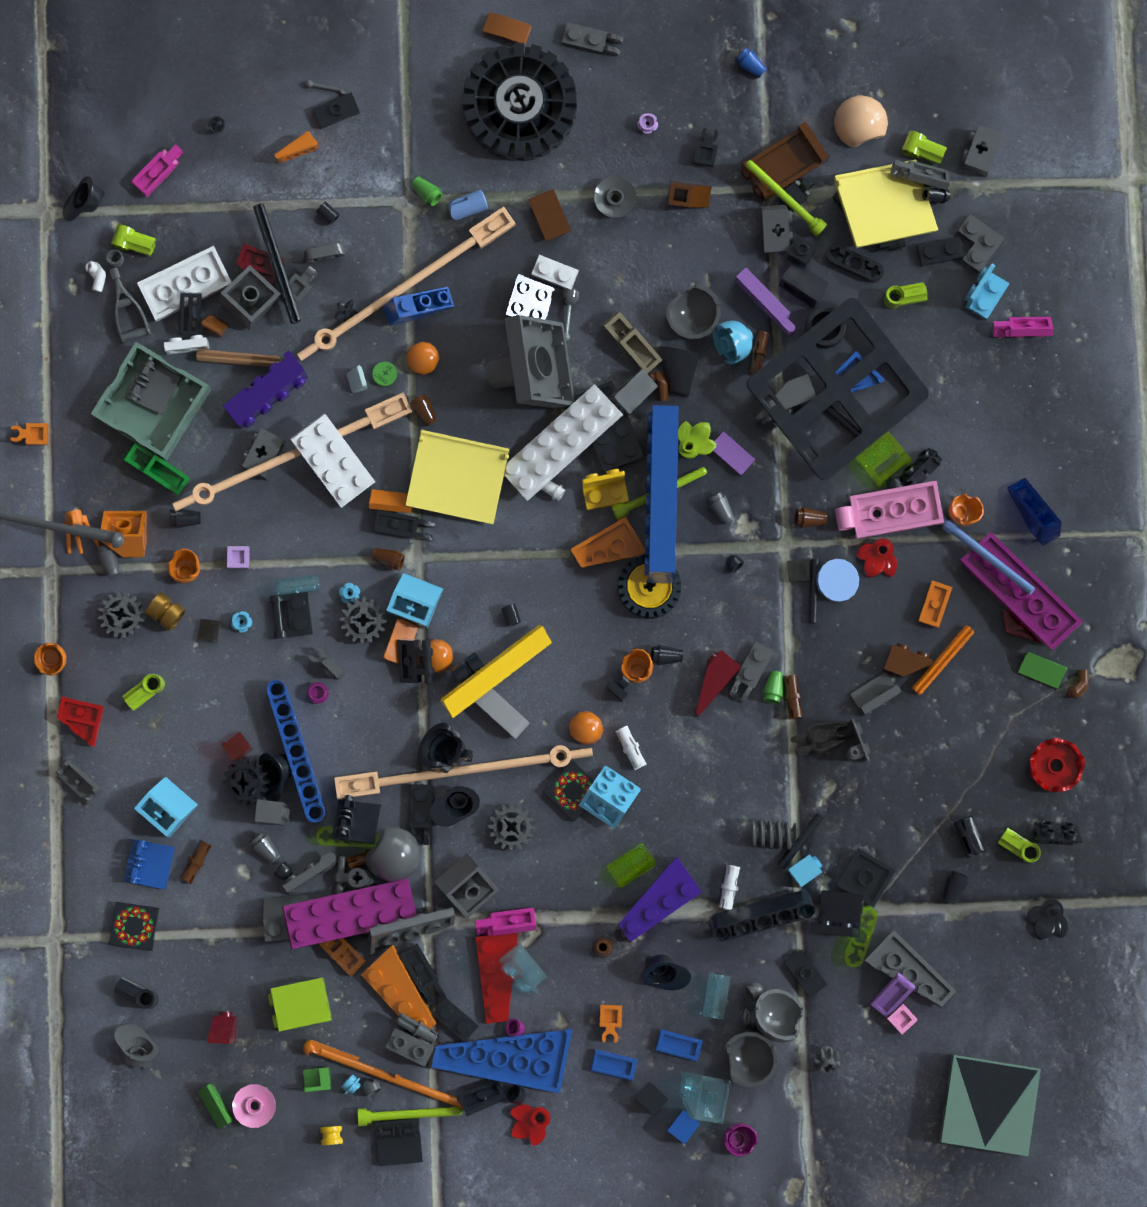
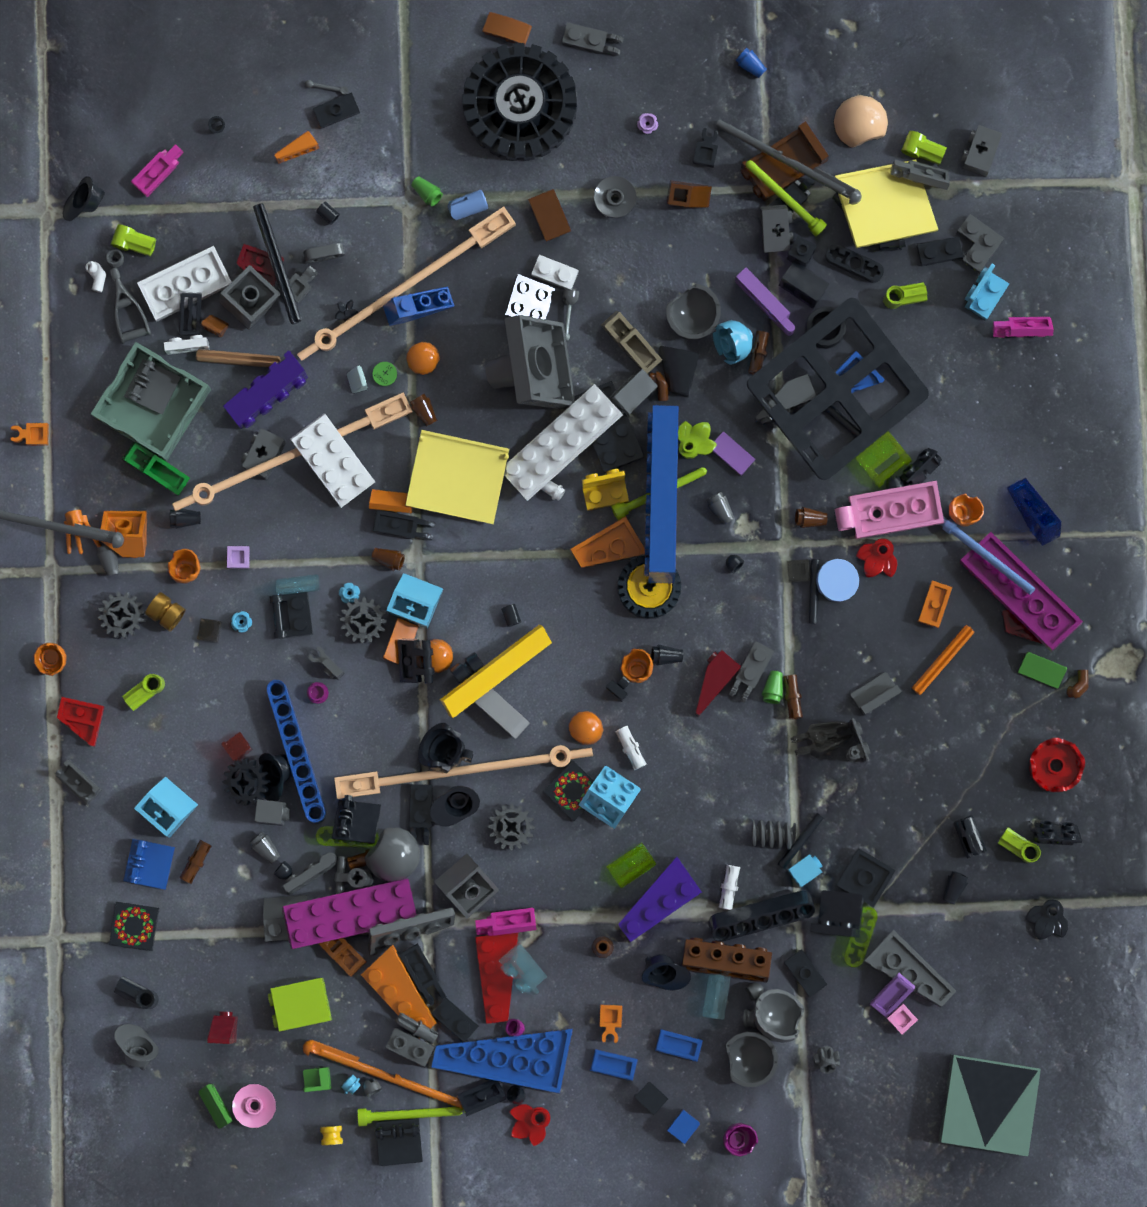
(704, 1096): clear light blue slope -> none
(726, 960): none -> reddish brown brick
(817, 175): none -> dark grey bar
(904, 662): reddish brown slope -> none
(936, 194): black pin -> none

